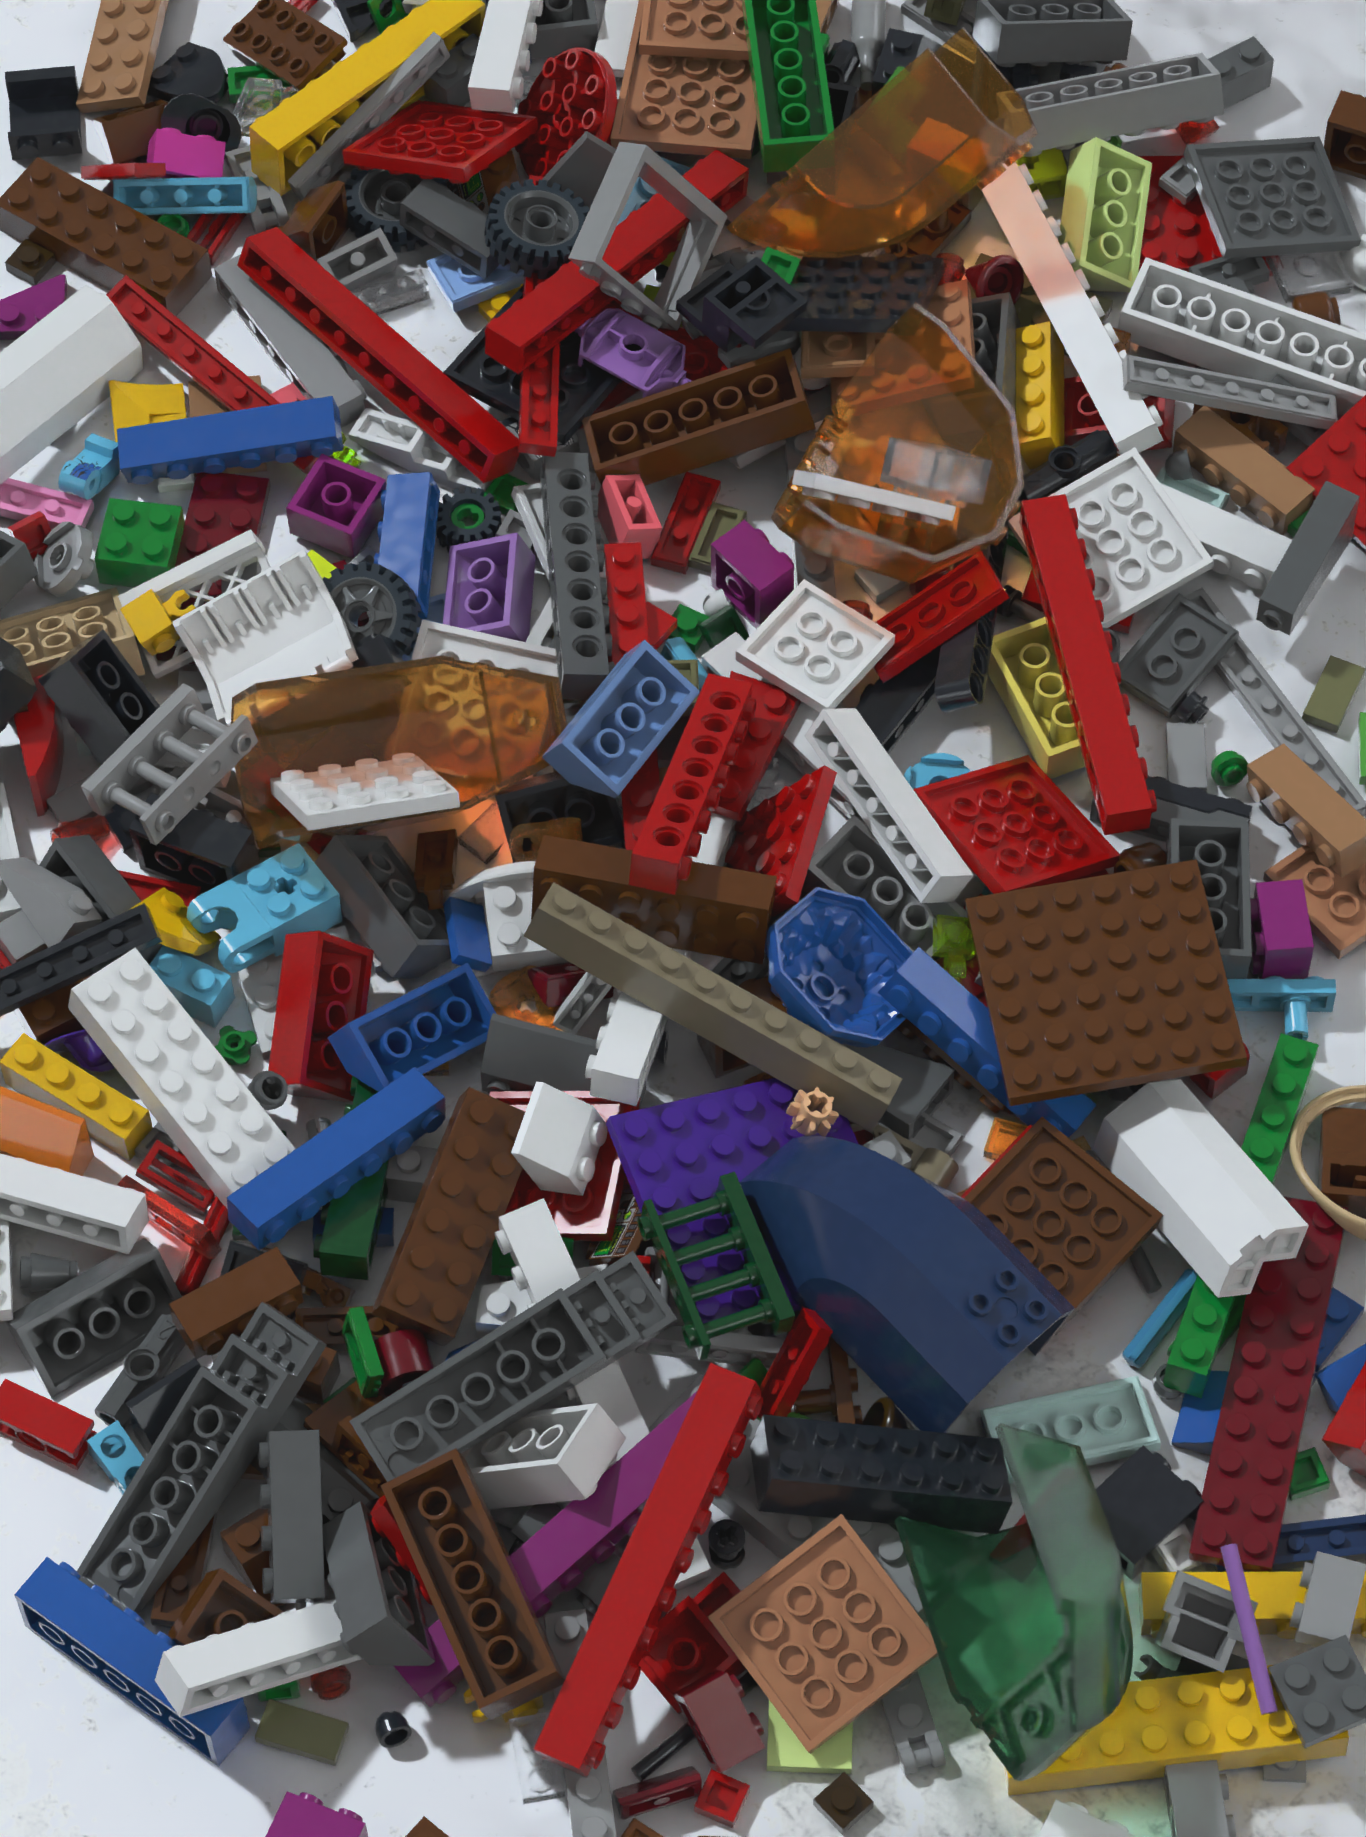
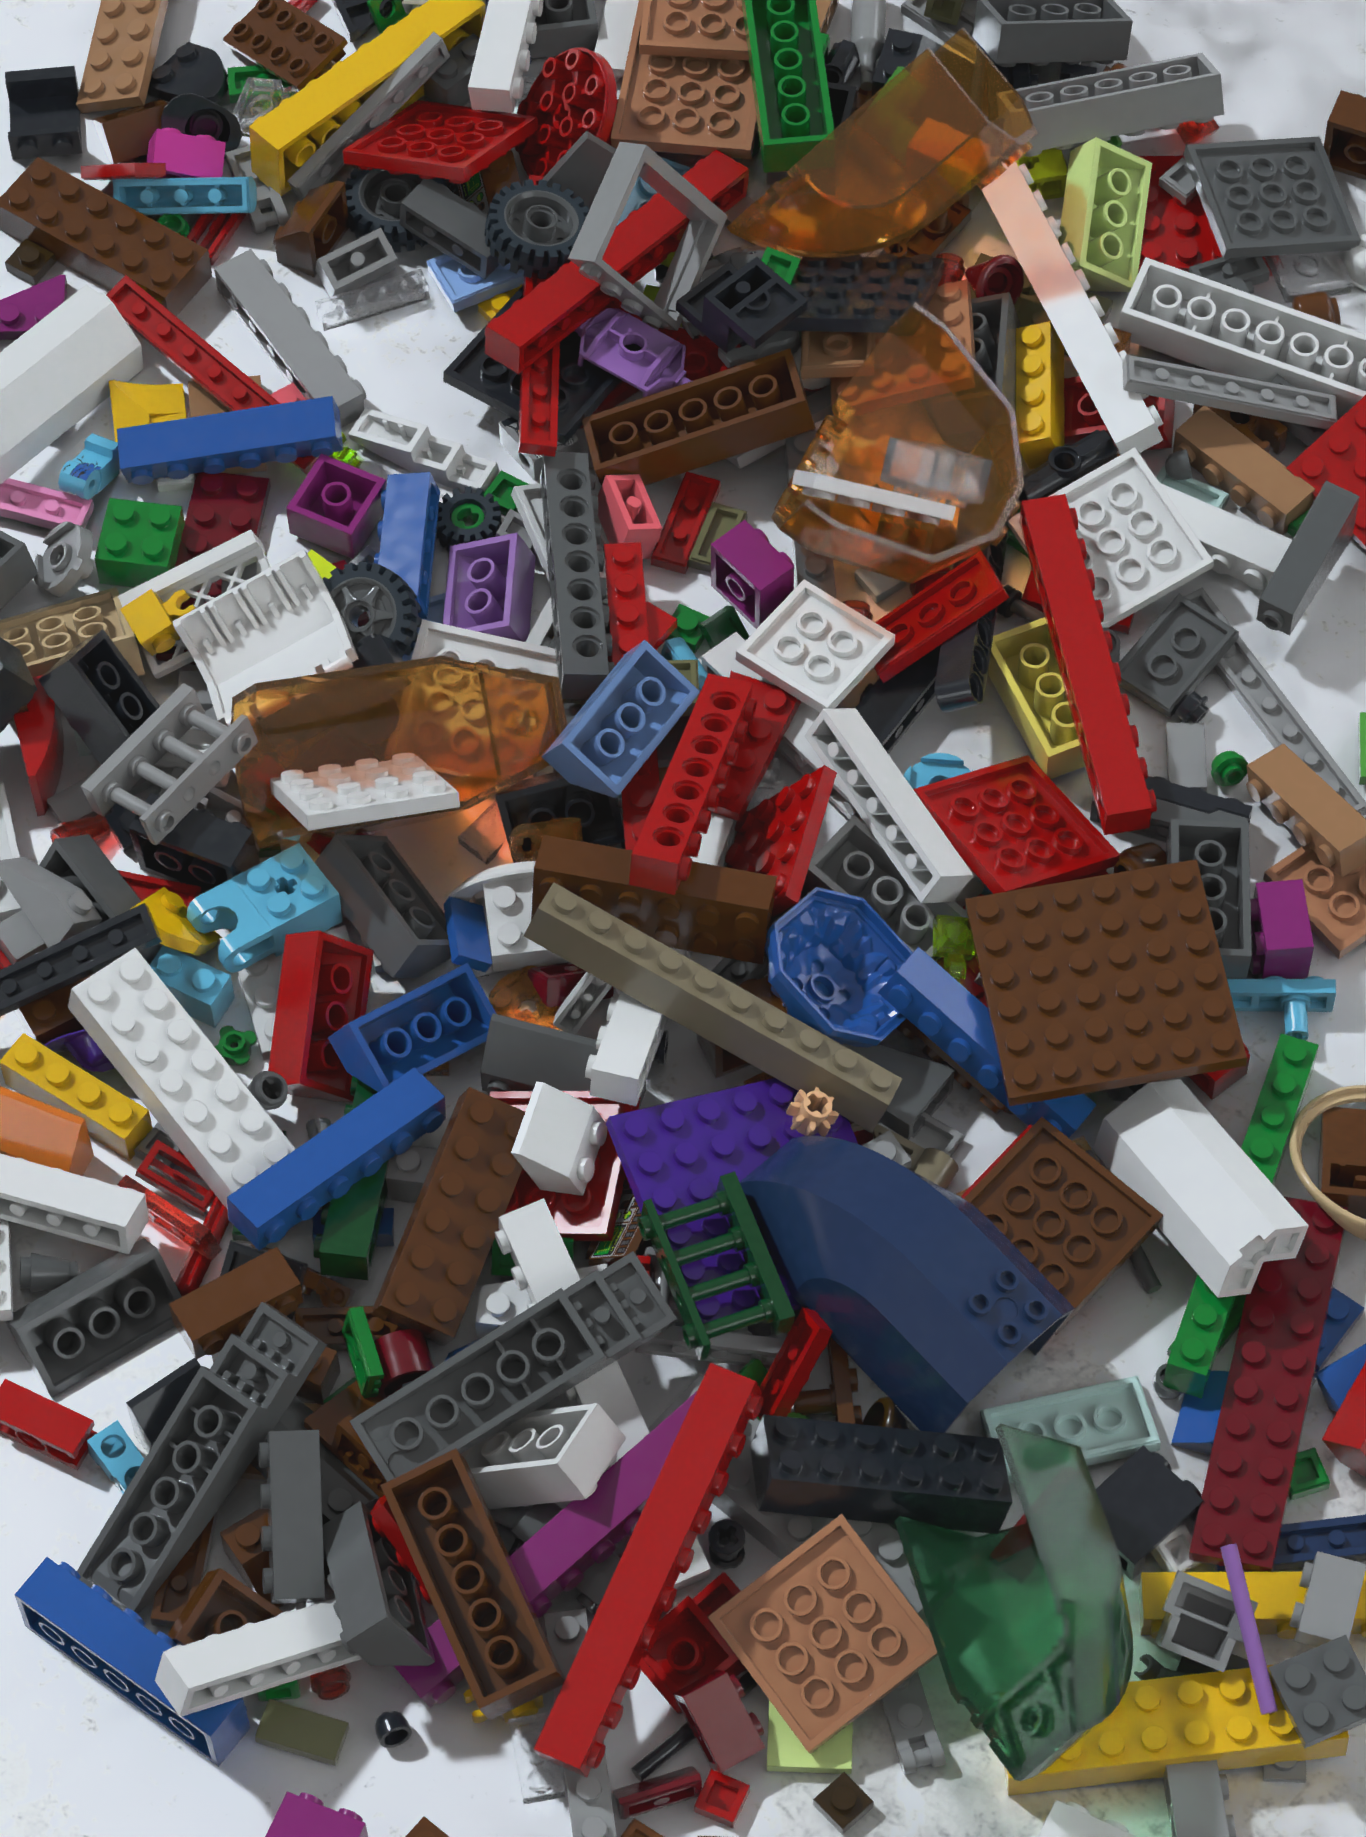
(32, 532): red plate -> none
(156, 1353): dark grey piece -> none
(380, 354): red brick -> none
(436, 865): reddish brown hinge -> none
(714, 602): white hinge -> none
(1001, 1137): clear orange tile -> none
(1160, 1321): dark azure axle -> none
(1243, 70): dark grey brick -> none
(1333, 694): olive tile -> none

